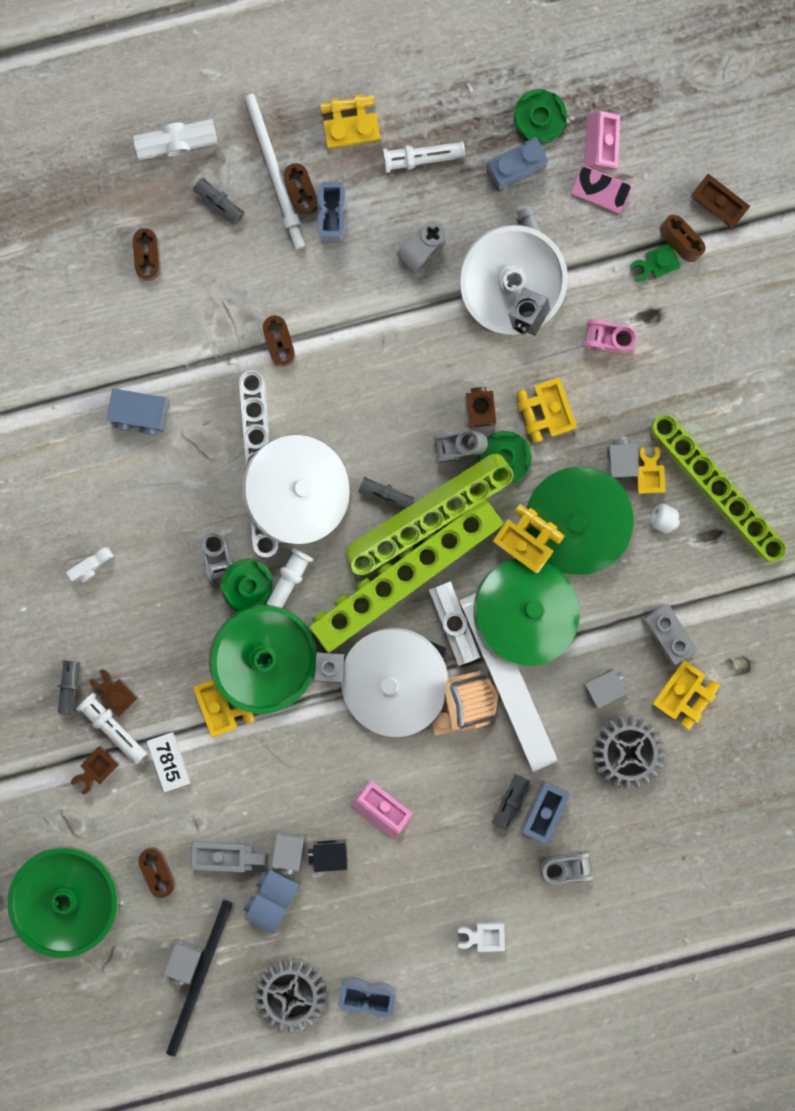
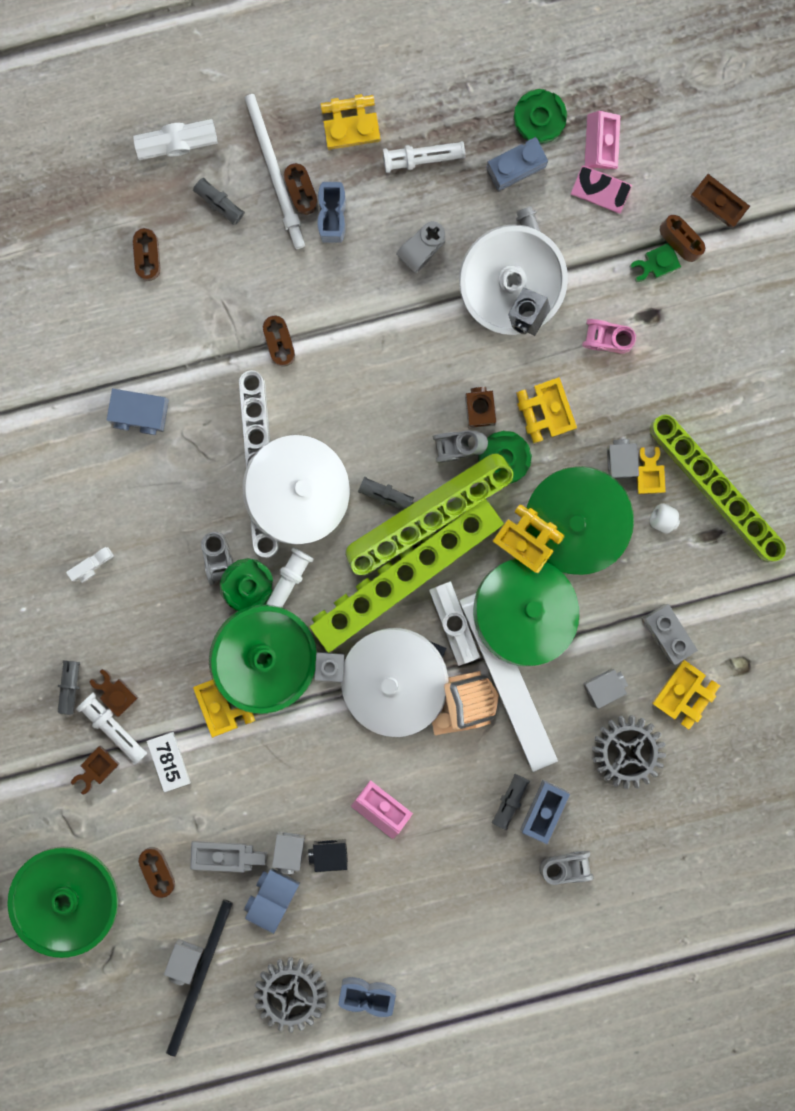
(488, 937): white plate -> none

